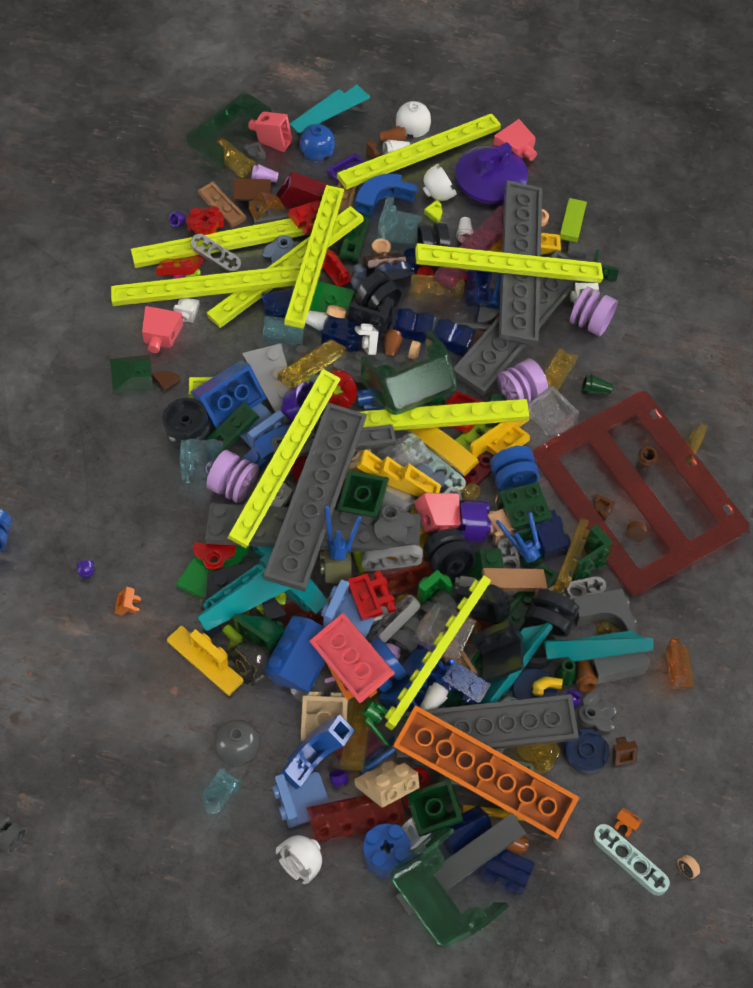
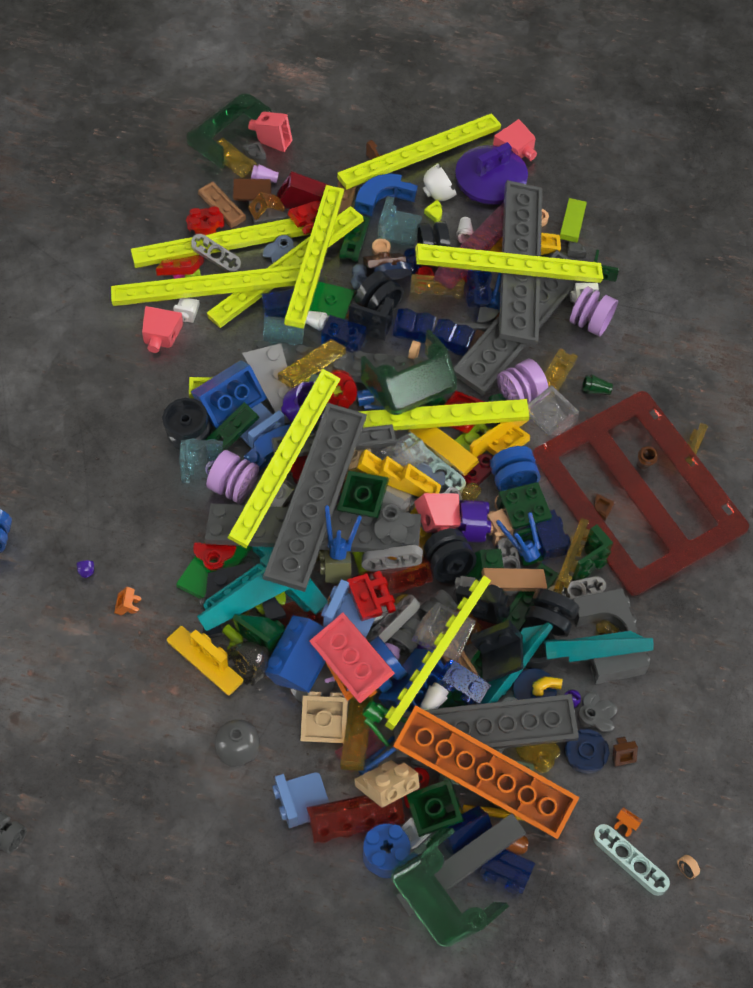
(131, 374): dark green slope -> none
(165, 379): reddish brown tile -> none
(176, 219): dark purple hinge -> none
(222, 787): clear light blue piece -> none
(300, 857): white cylinder -> none
(317, 142): blue cylinder -> none
(320, 743): blue arch -> none
(329, 107): teal wedge -> none
(336, 269): red hinge -> none
(336, 311): light nougat tile -> none
(339, 777): dark purple hinge -> none
(344, 163): dark purple tile -> none
(369, 341): white bracket -> none
(392, 145): white cone -> none
(392, 342): dark orange cone -> none
(397, 133): dark orange cone -> none
(414, 118): white cylinder -> none
(430, 585): green bracket -> none
(566, 672): dark green cone -> none
(585, 677): dark orange cone -> none
(636, 530): reddish brown tile -> none
(679, 665): clear orange bracket -> none

